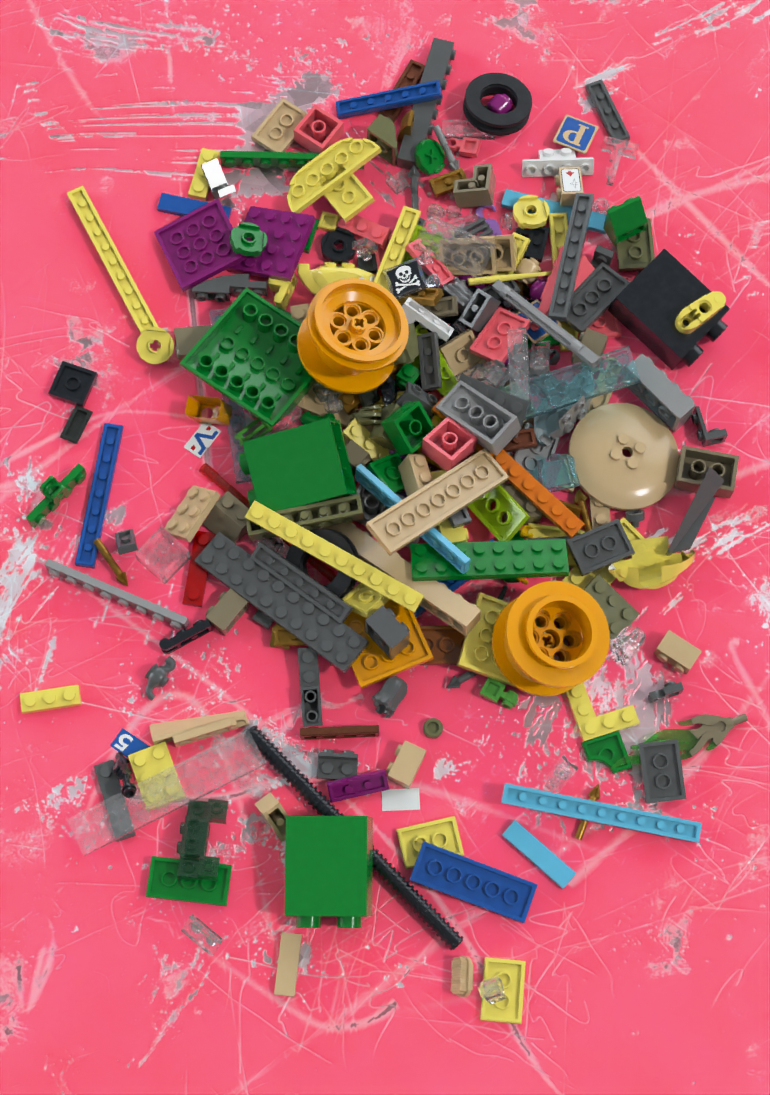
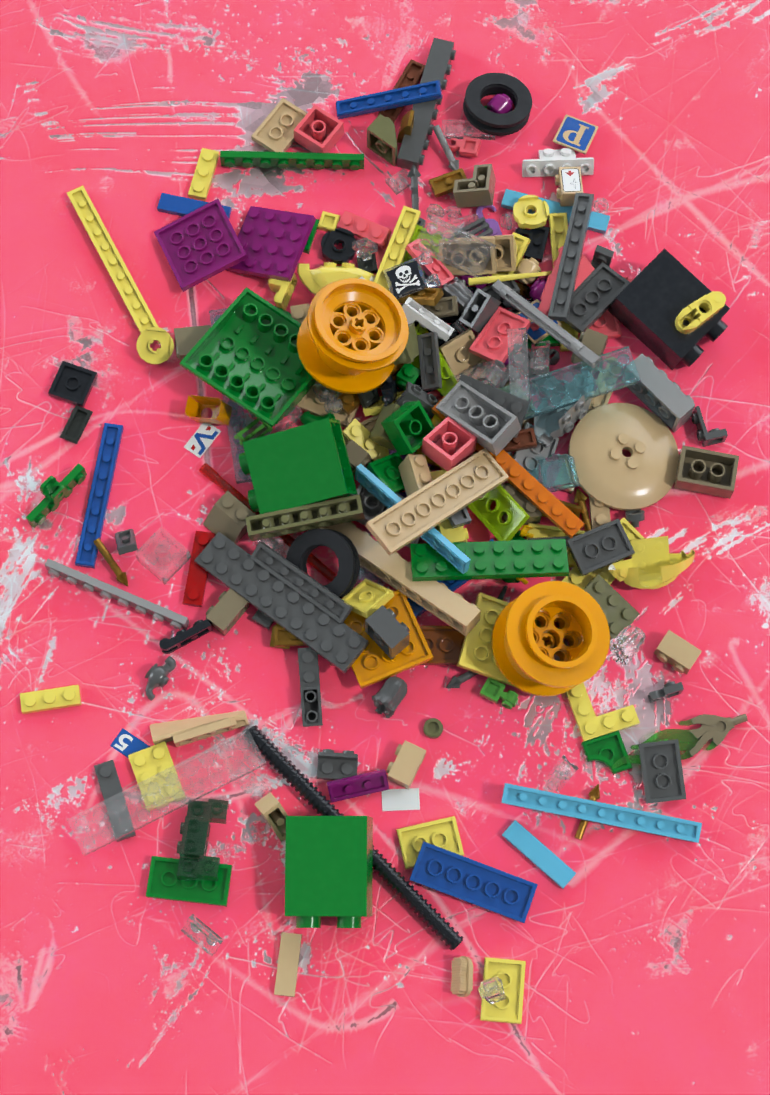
(123, 773): black piece -> none
(191, 513): tan plate -> none
(216, 179): bracket -> none
(223, 286): dark grey slope -> none
(245, 247): green plate -> none
(333, 177): light yellow plate -> none
(334, 556): light yellow plate -> none
(339, 732): copper tile -> none
(366, 415): olive arm -> none
(429, 157): green tile -> none
(607, 111): dark grey tile -> none
(617, 149): clear bracket -> none
(625, 220): green slope -> none
(636, 251): olive plate -> none
(696, 513): dark grey wedge -> none

